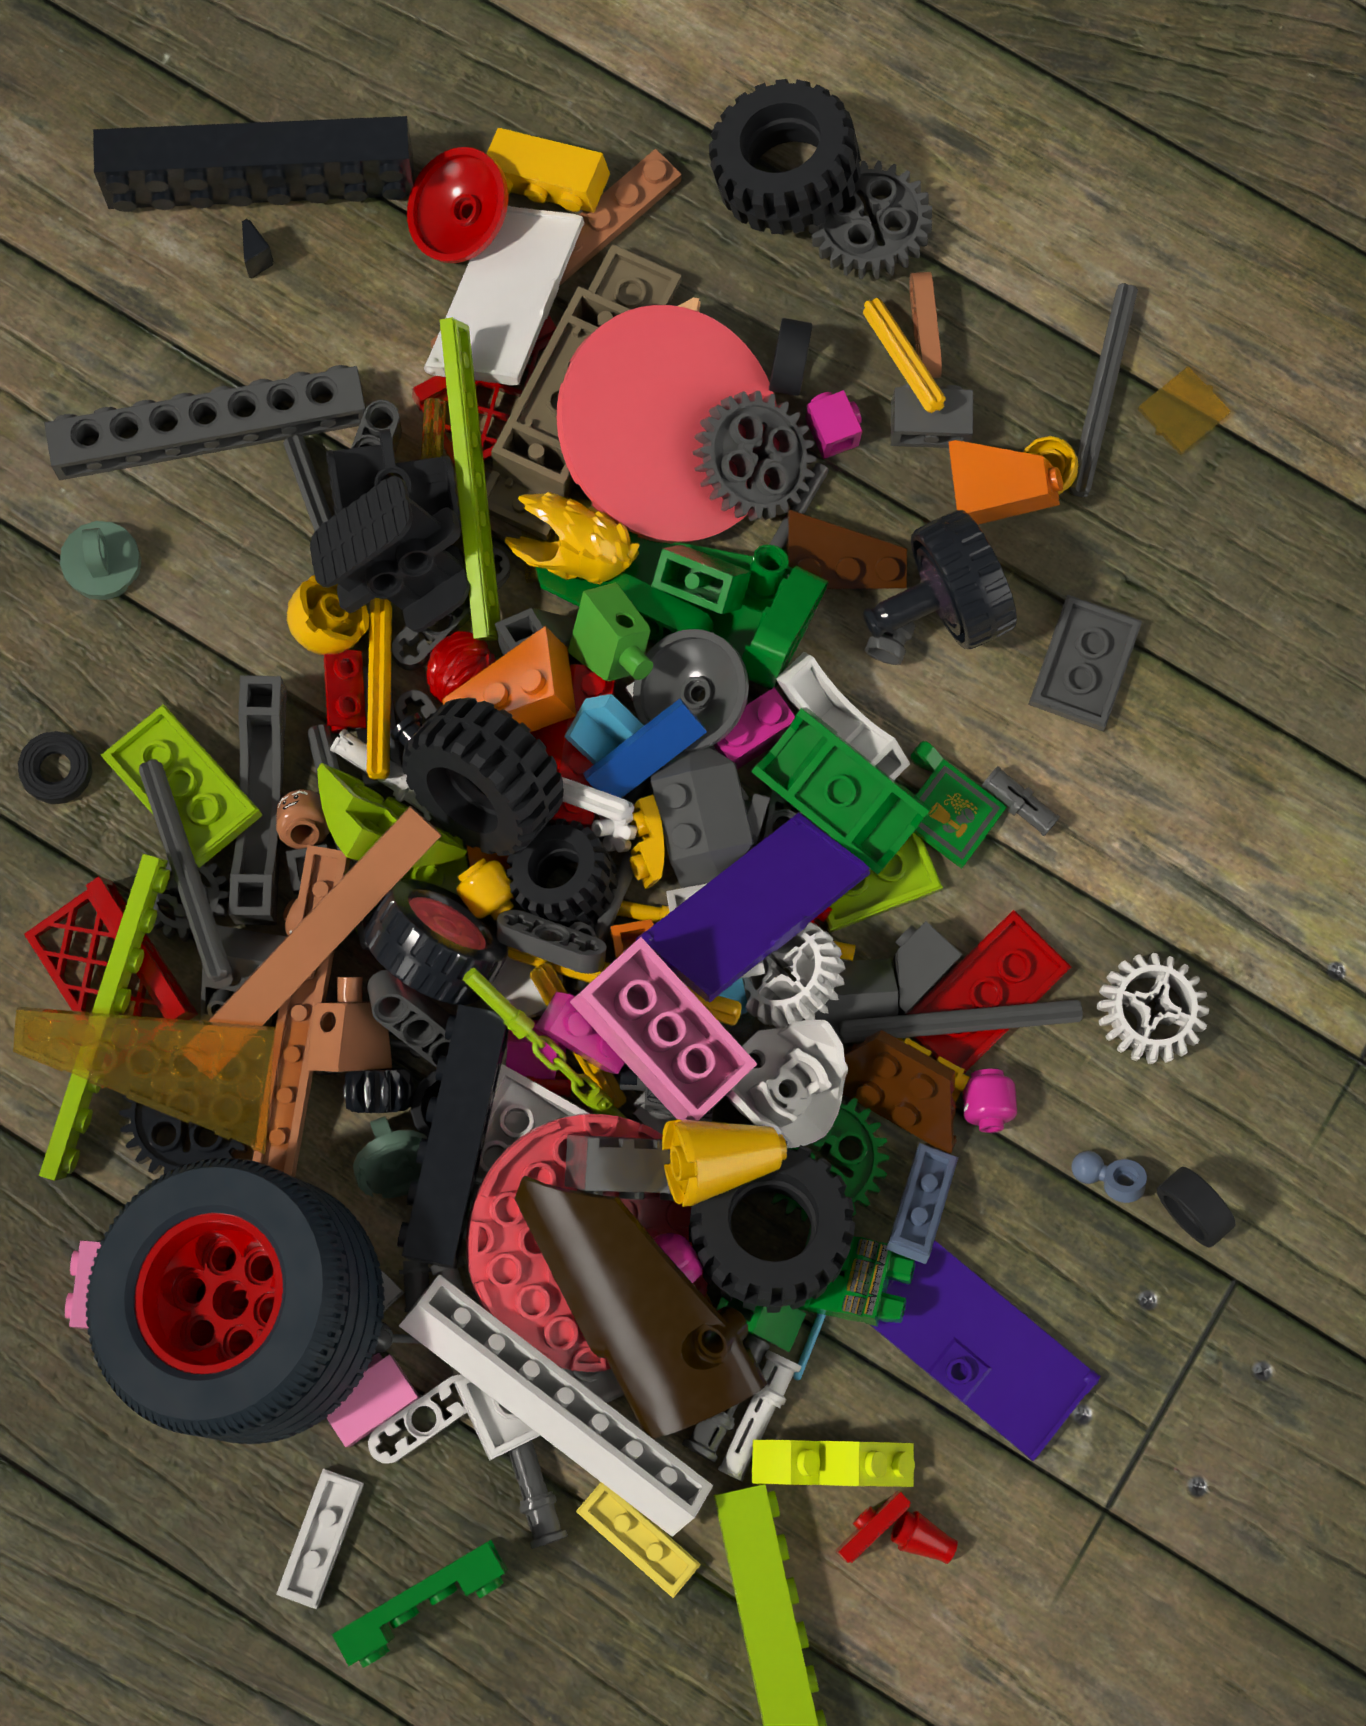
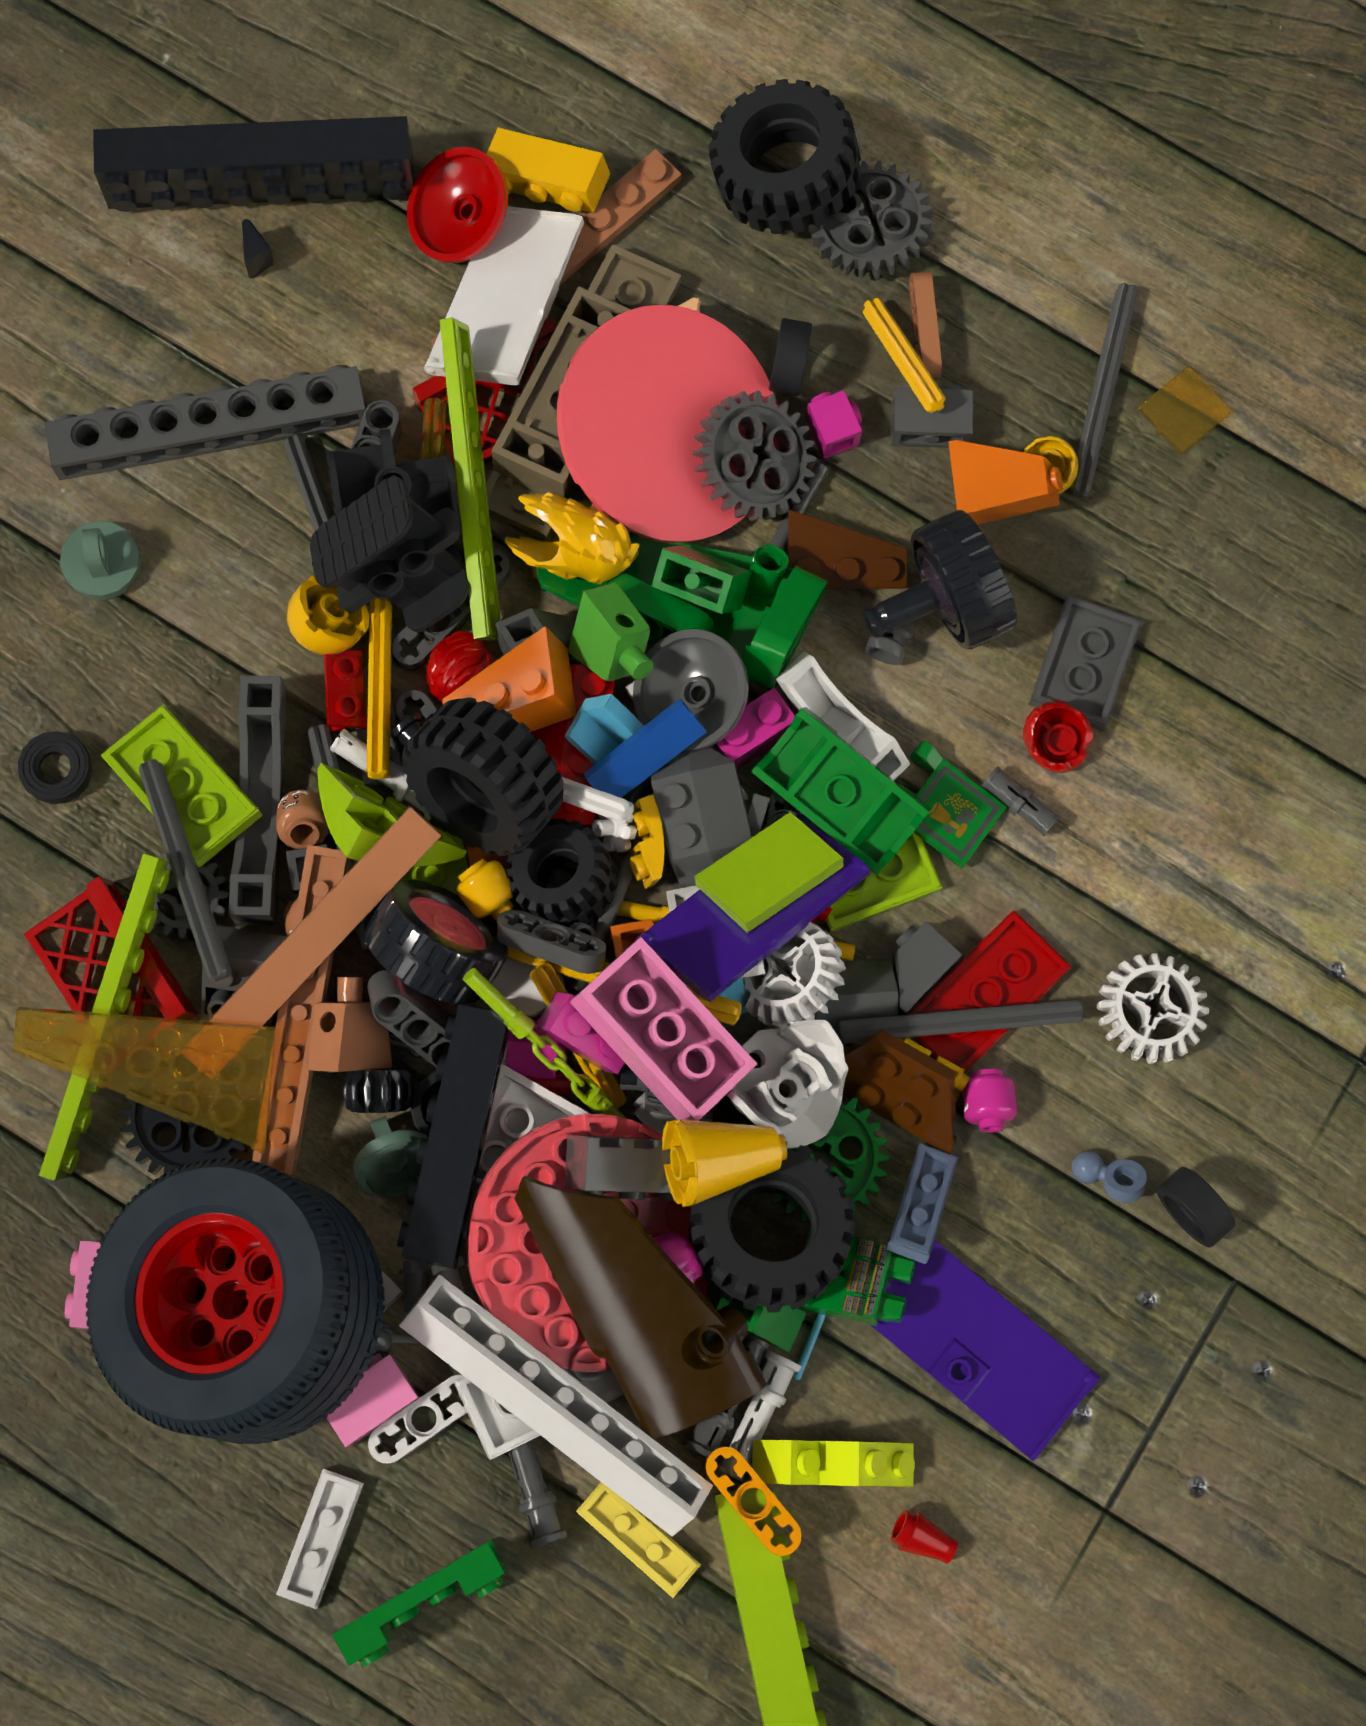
(769, 872): none -> lime tile
(781, 1519): none -> light orange beam
(871, 1525): red plate -> none
(1057, 736): none -> red hair

